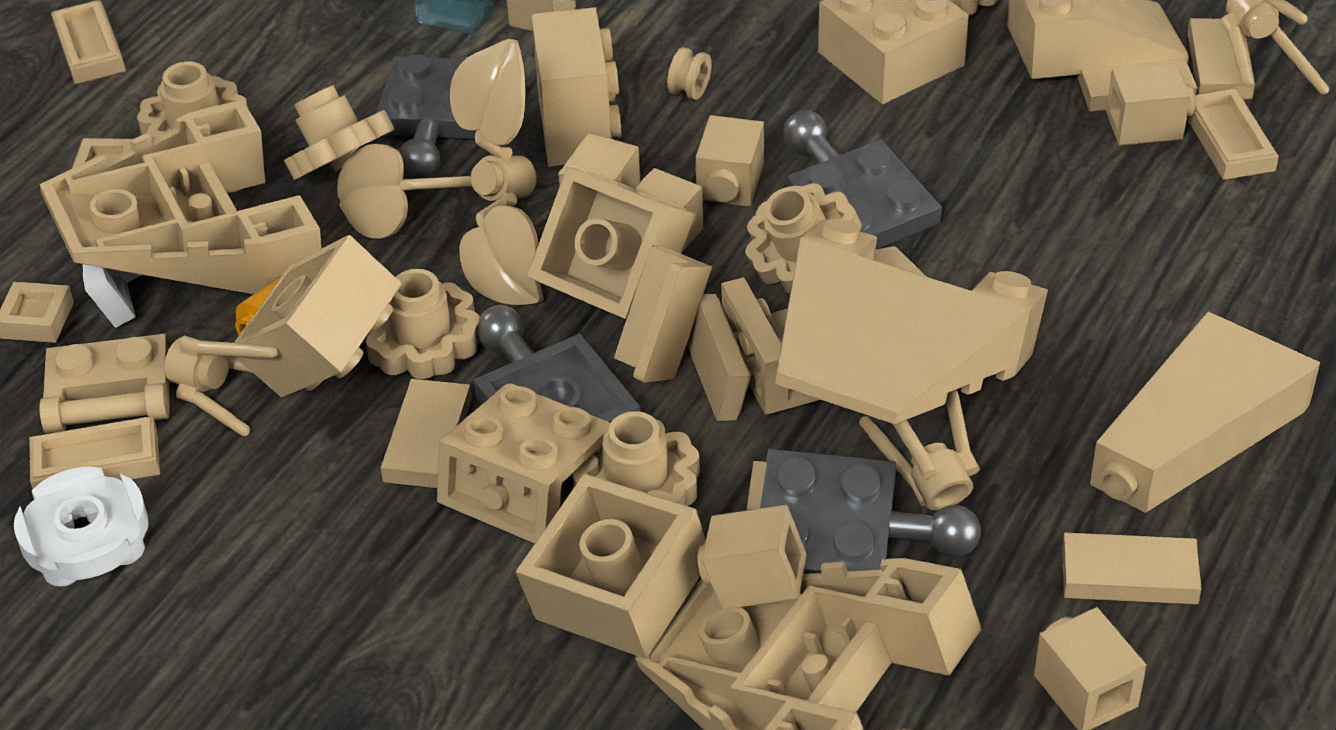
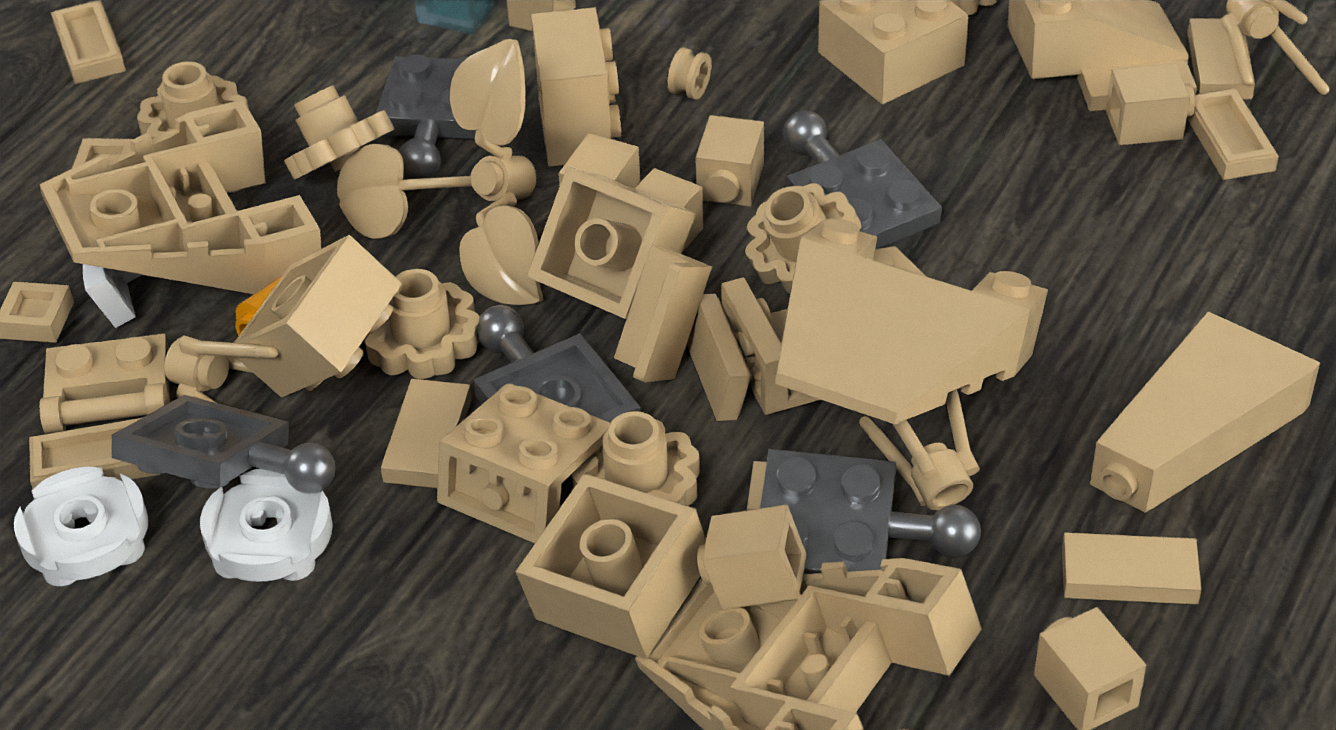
(219, 443): none -> flat silver plate
(271, 553): none -> white plate

